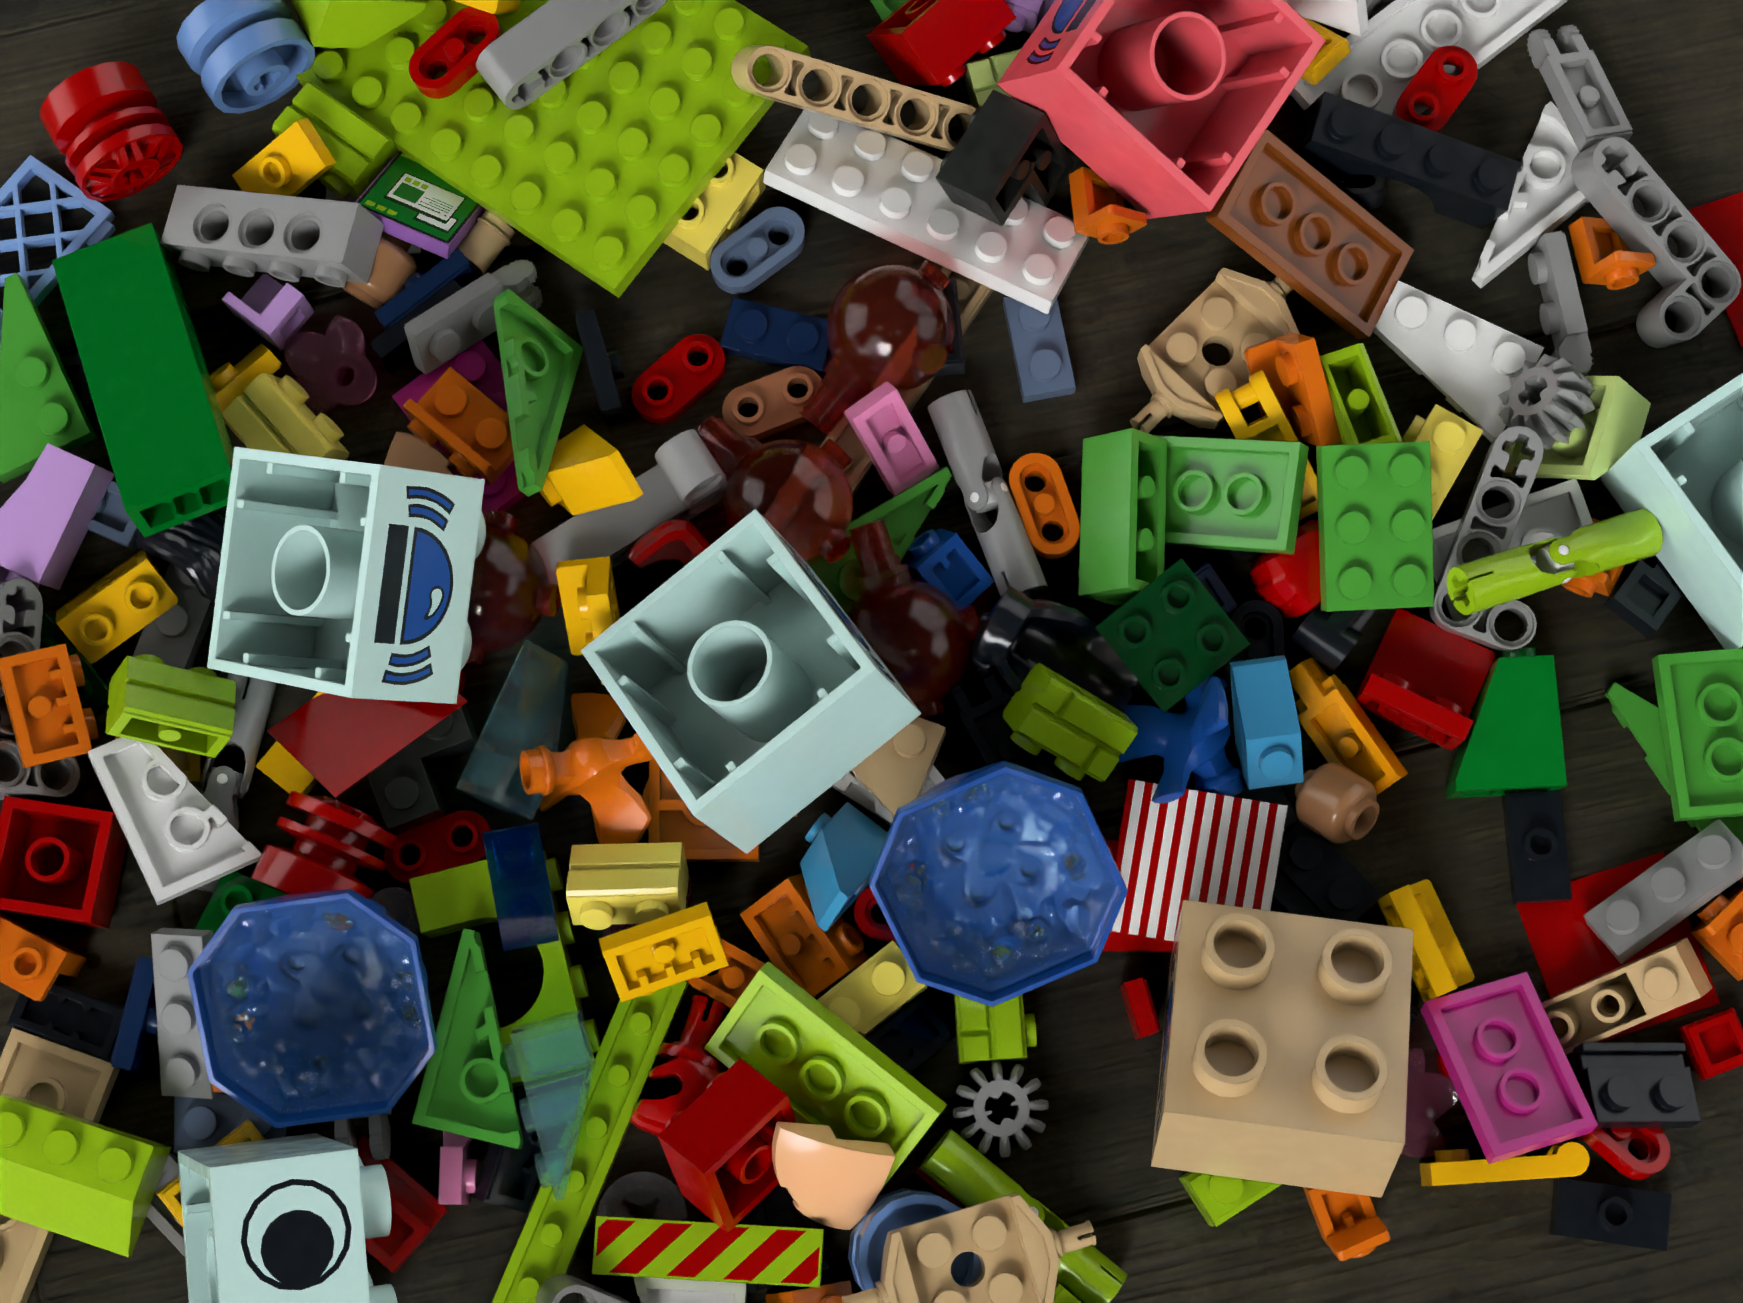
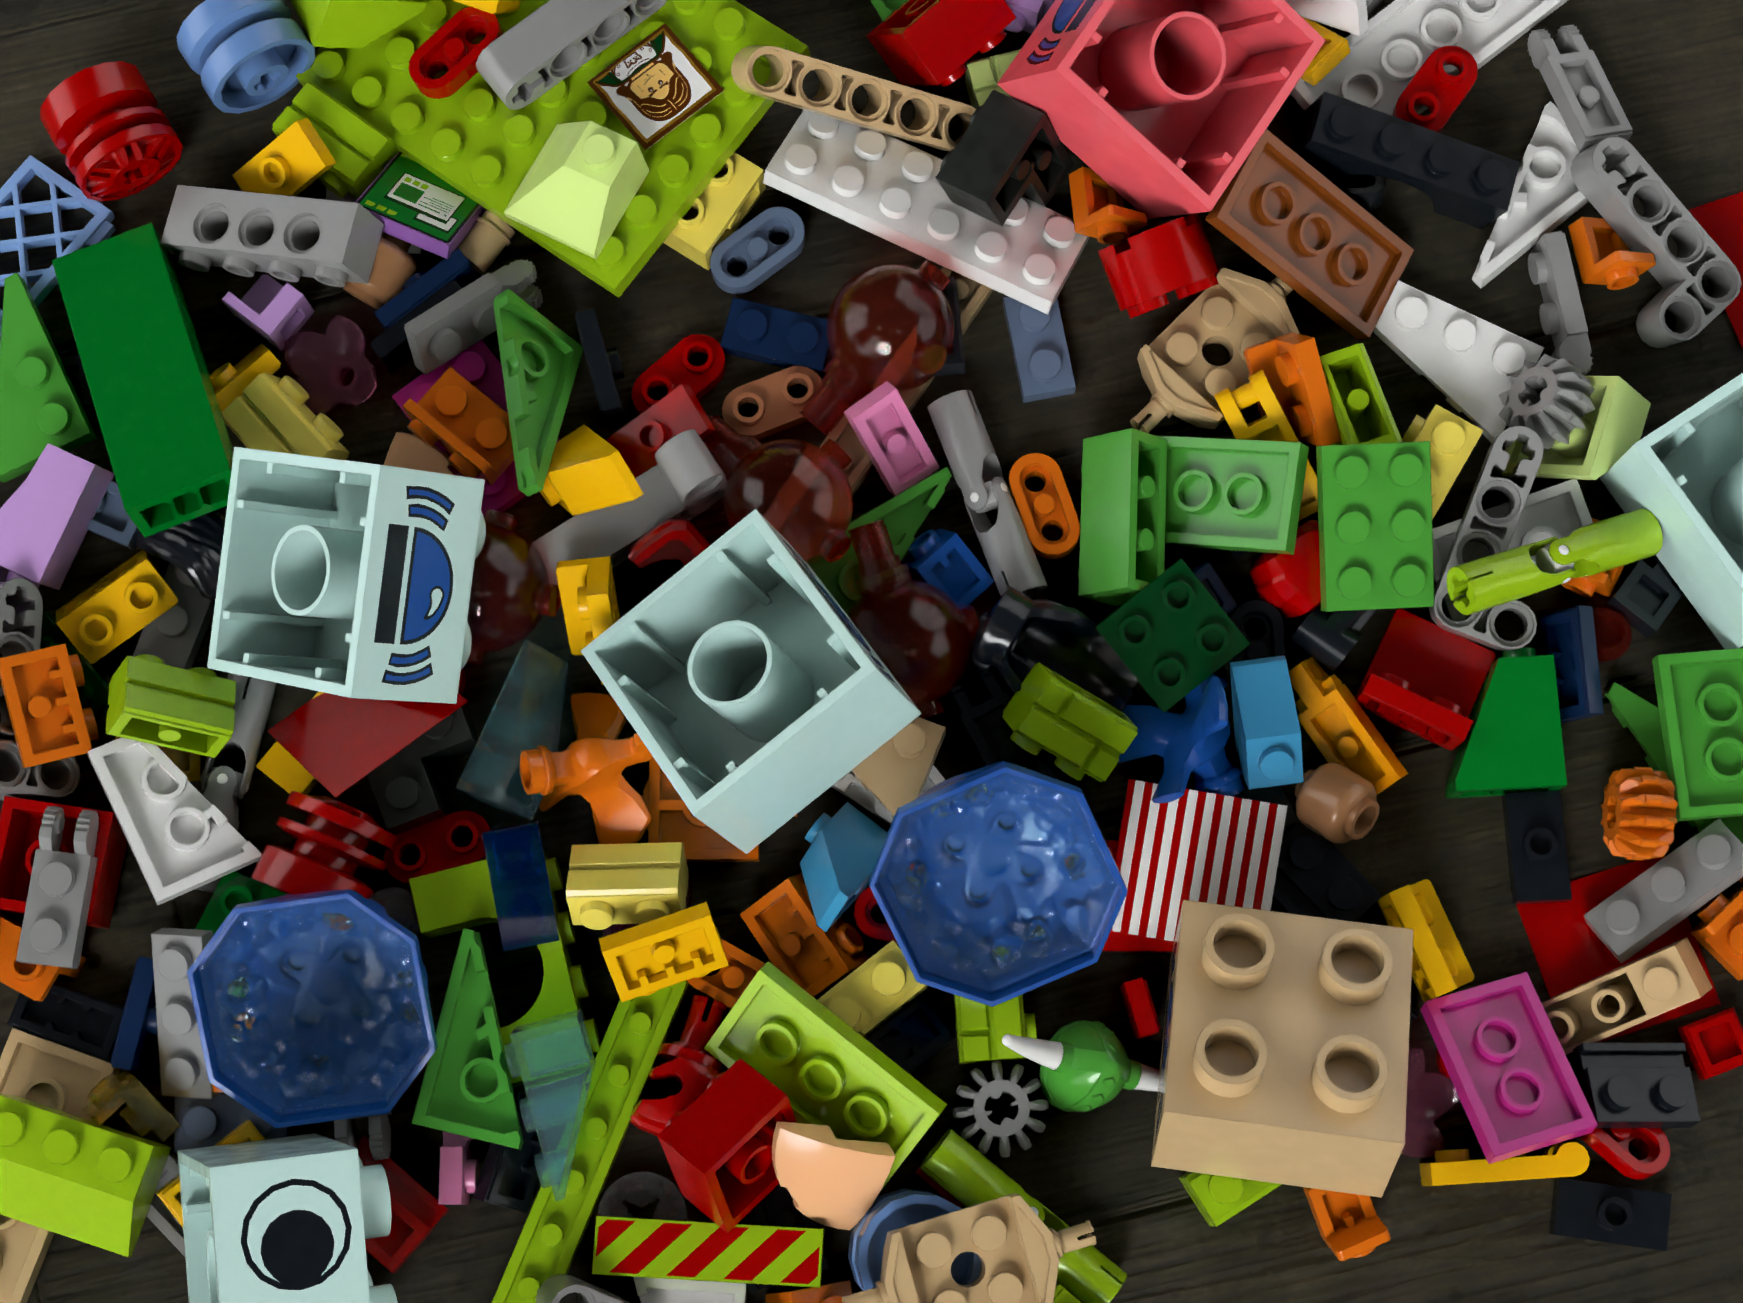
(59, 892): none -> light grey hinge
(141, 1111): none -> clear yellow bracket
(580, 186): none -> yellowish green slope
(655, 86): none -> sticker
(658, 424): none -> red plate
(1083, 1066): none -> bright green helmet
(1159, 262): none -> red brick
(1572, 641): none -> dark blue plate
(1611, 633): none -> clear red plate
(1639, 813): none -> orange gear

